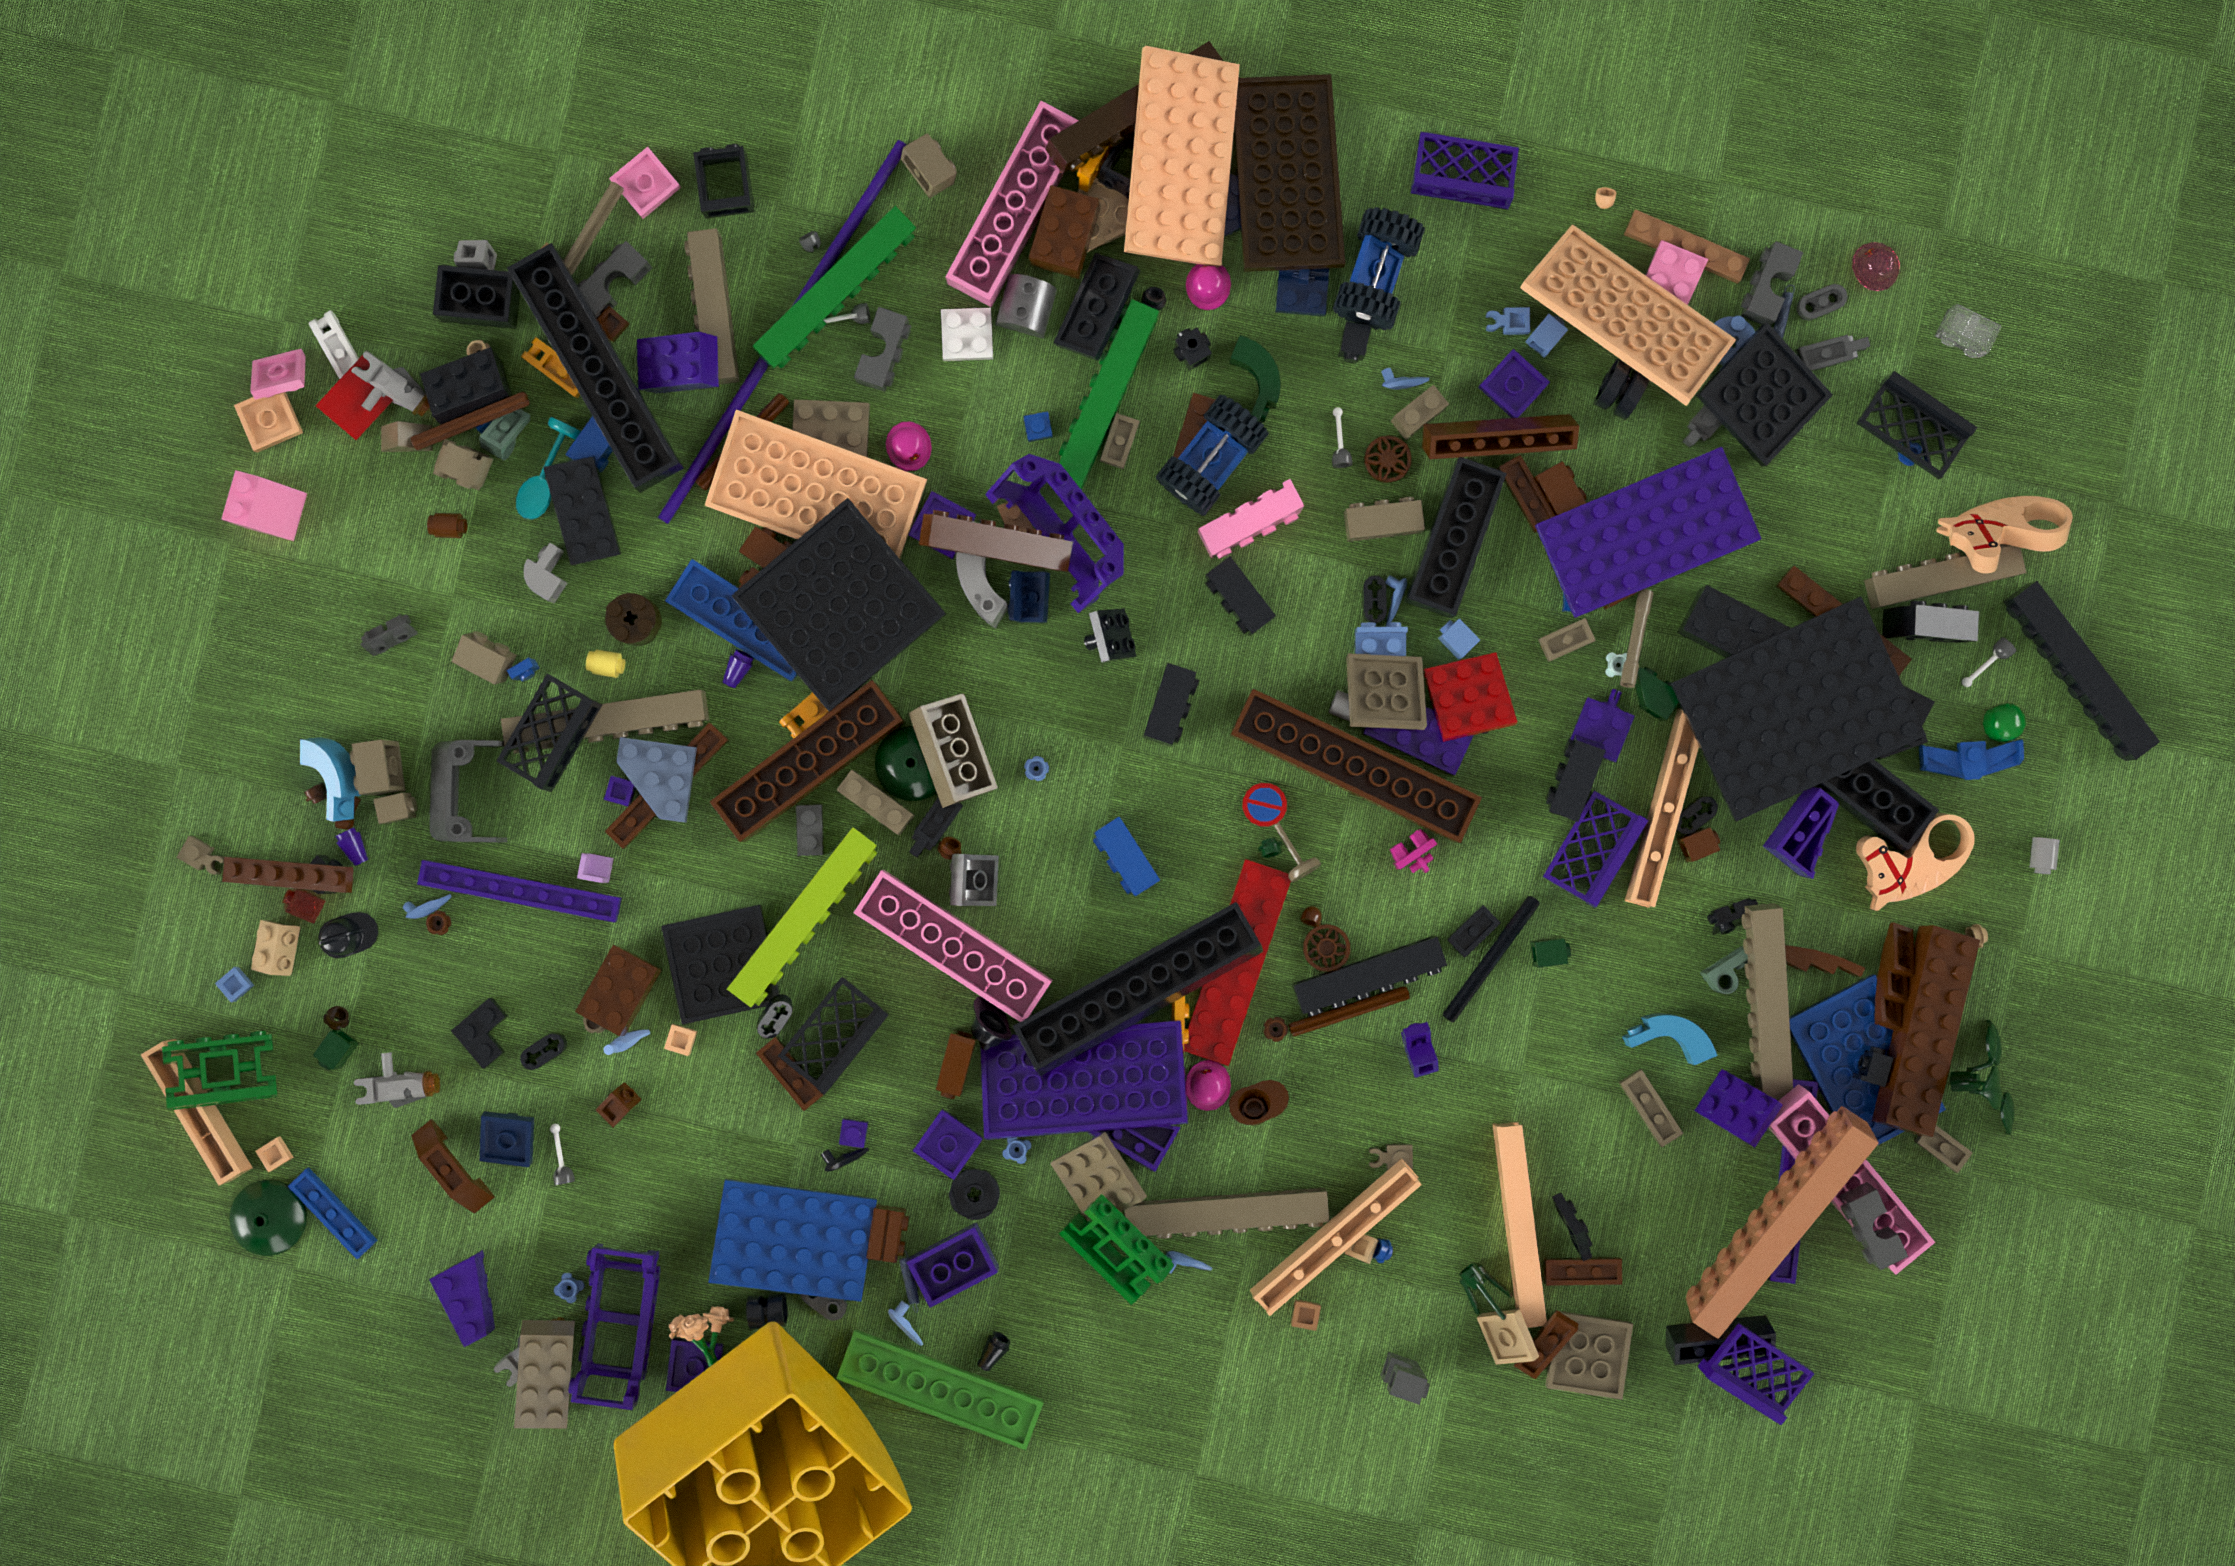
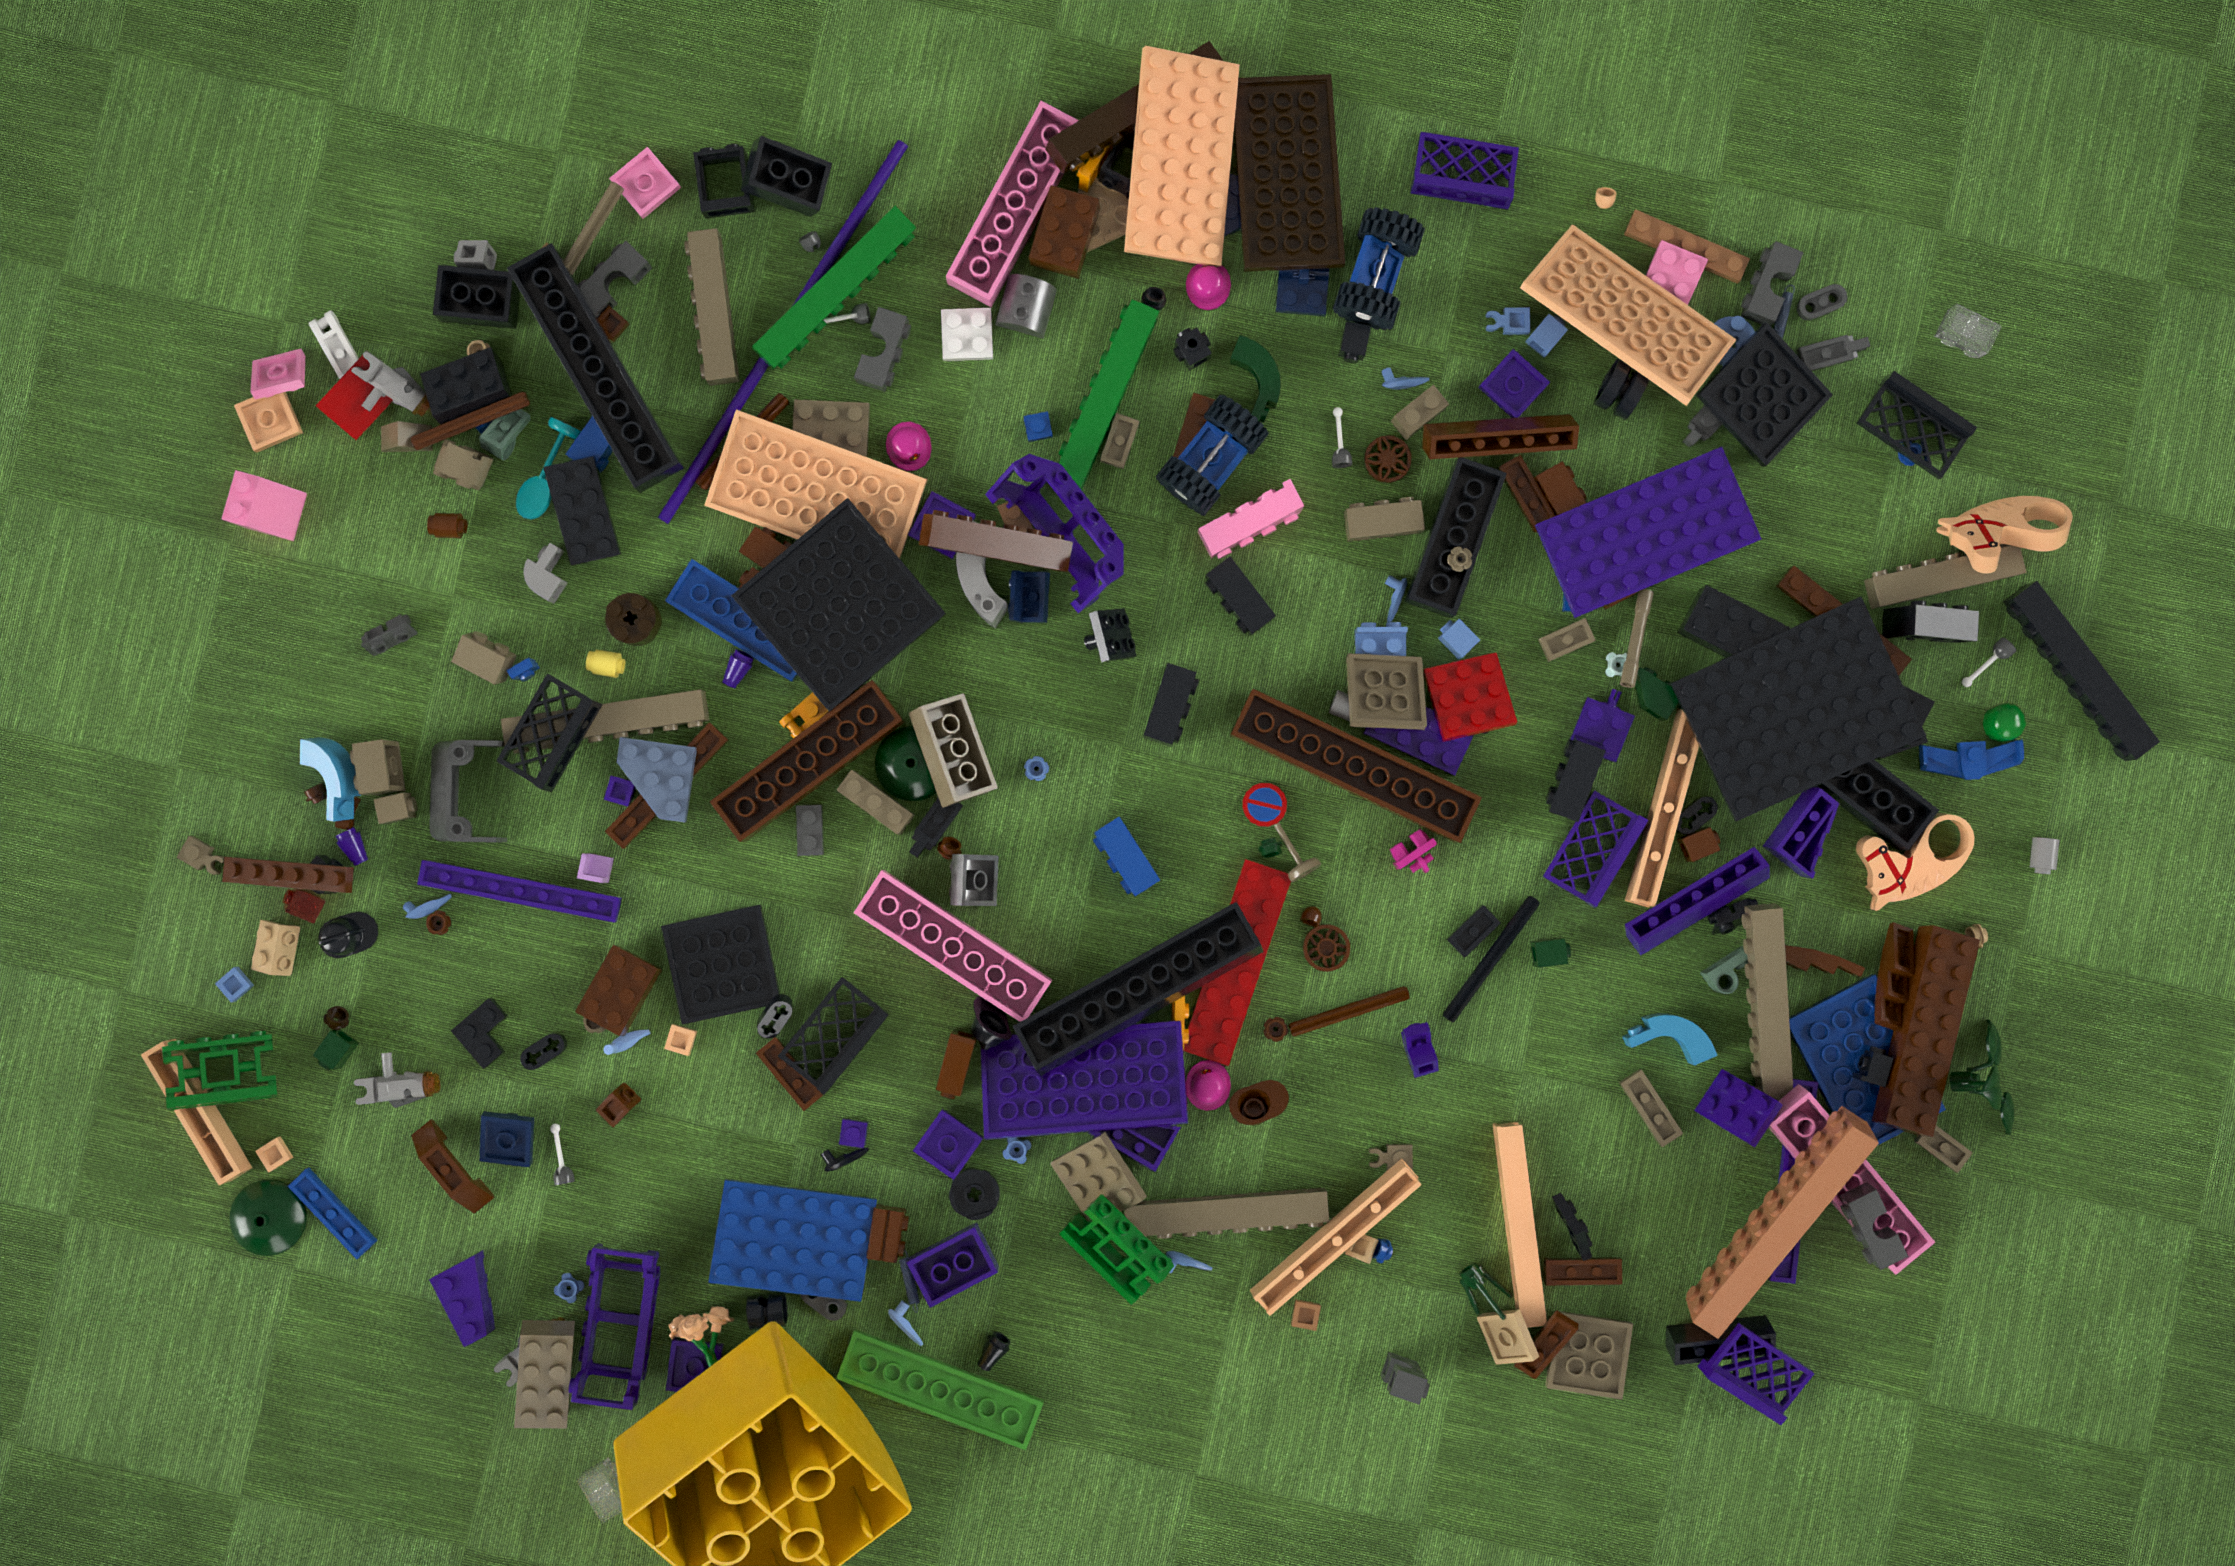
(550, 365): light orange plate -> none
(602, 1489): none -> clear brick
(677, 362): dark purple brick -> none
(786, 176): none -> black brick
(802, 917): lime brick -> none
(929, 165): dark tan brick -> none
(1097, 306): black plate -> none
(1369, 975): black brick -> none
(1381, 601): black beam -> none
(1456, 565): none -> dark tan plate
(1697, 900): none -> dark purple brick
(1875, 266): clear pink hat -> none

